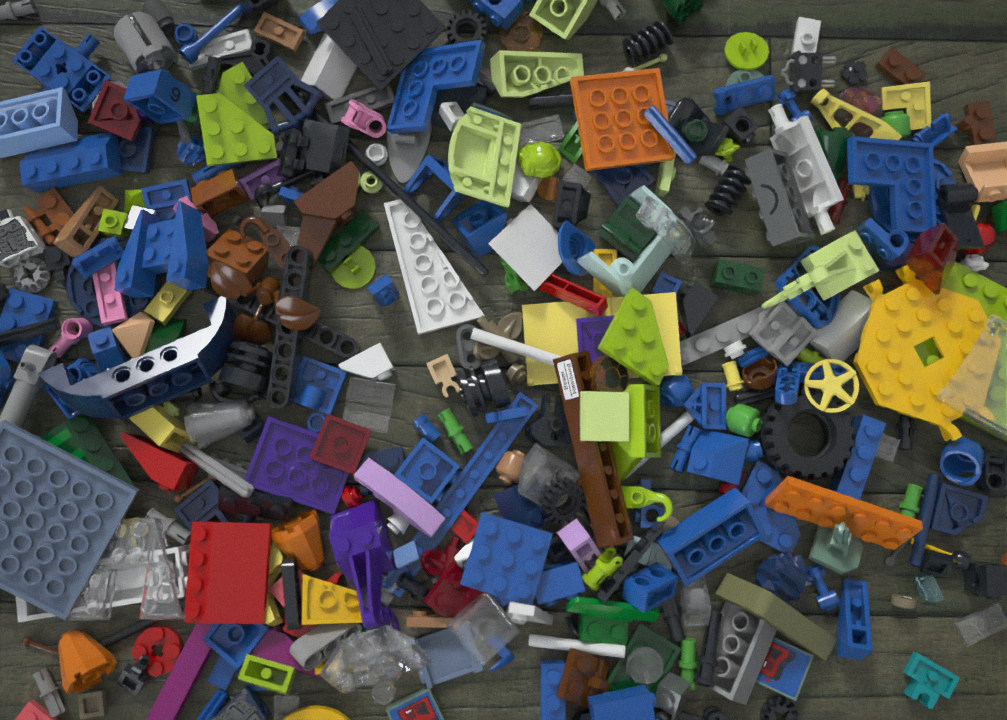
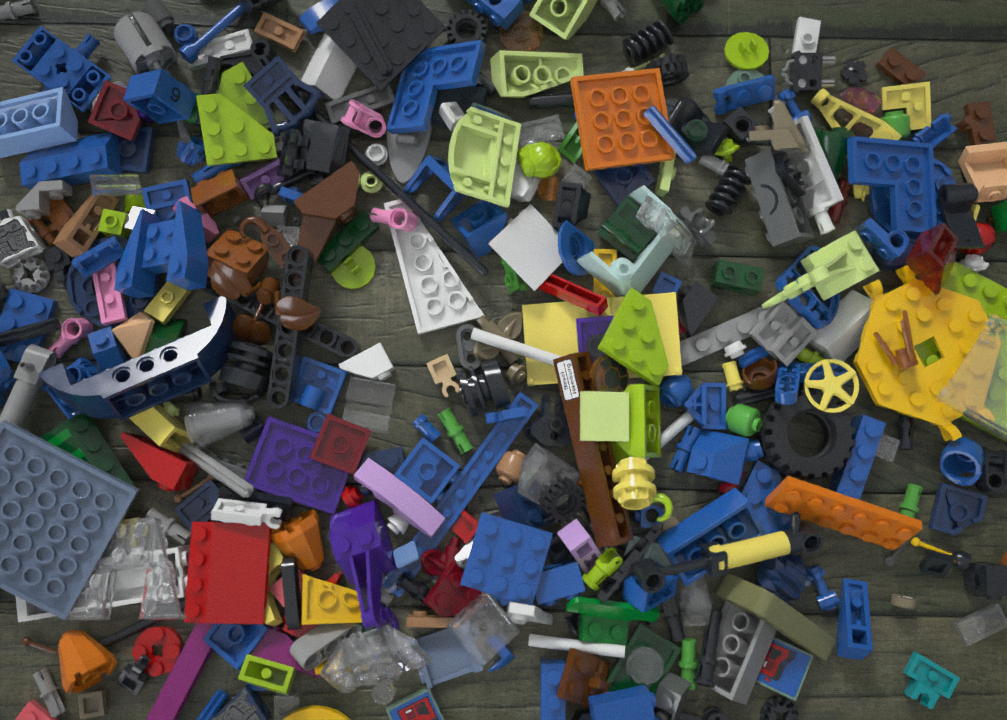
(37, 201): none -> light grey slope
(115, 185): none -> clear plate
(222, 674): blue piece -> none
(245, 513): none -> white plate
(384, 291): blue plate -> none
(394, 218): none -> bright pink pin
(593, 343): none -> black tile
(635, 484): none -> light yellow piece
(672, 68): none -> black tyre
(719, 558): none -> black piece
(784, 133): none -> dark tan piece
(790, 175): none -> black plate
(836, 548): sand green piece -> none
(905, 356): none -> dark orange plant
(925, 516): dark blue piece -> none
(929, 588): clear light blue plate -> none

